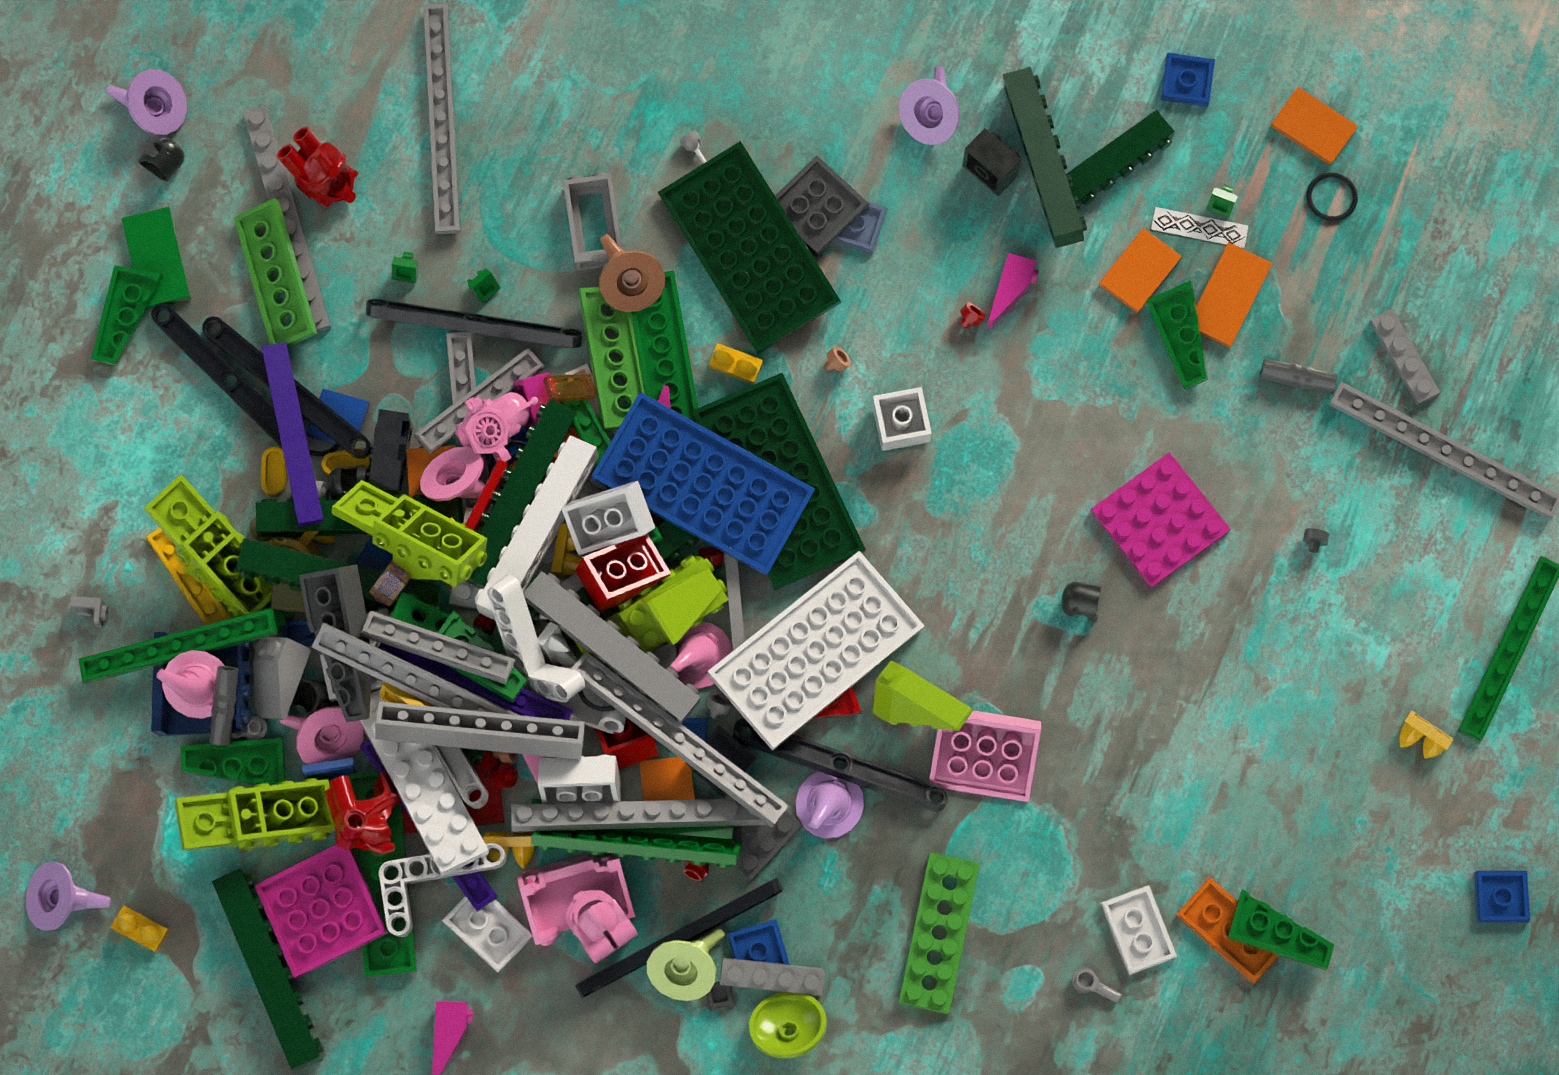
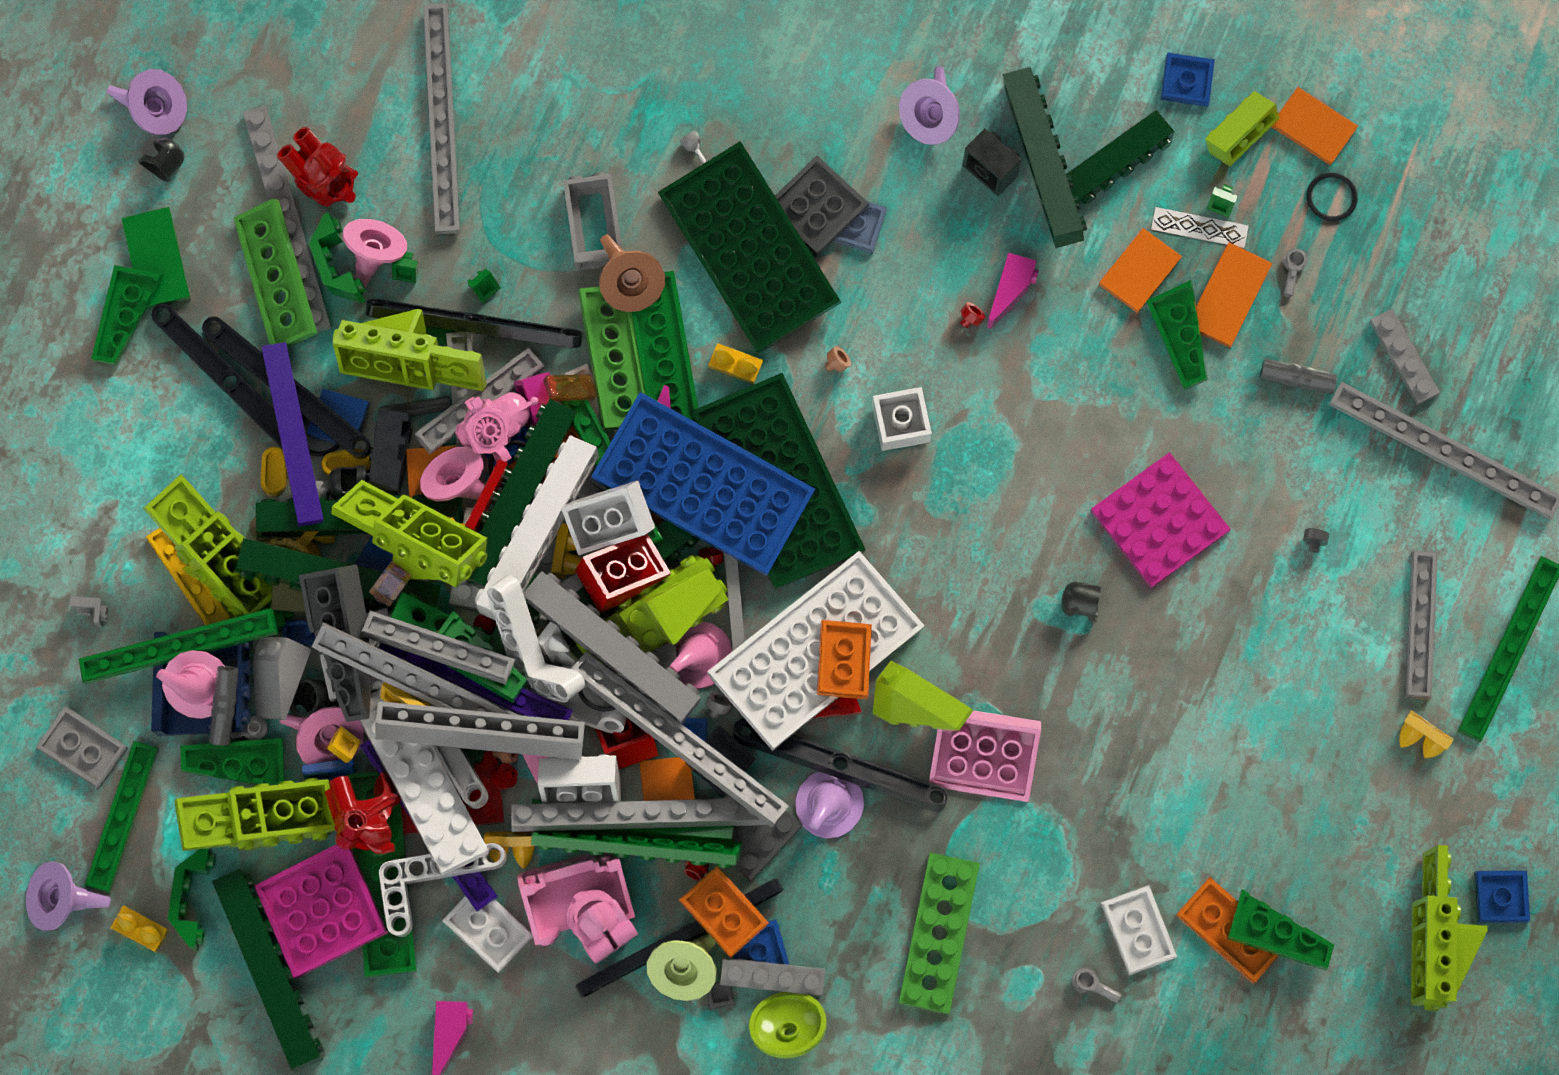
(81, 747): none -> light grey tile
(121, 817): none -> green tile
(197, 863): none -> green slope
(325, 237): none -> green slope
(344, 744): none -> yellow plate
(373, 246): none -> bright pink piece
(402, 352): none -> lime wedge
(421, 407): none -> dark grey axle
(723, 912): none -> orange tile
(844, 659): none -> orange tile
(1242, 128): none -> lime brick
(1294, 261): none -> light grey plate
(1421, 625): none -> light grey tile
(1439, 945): none -> lime wedge

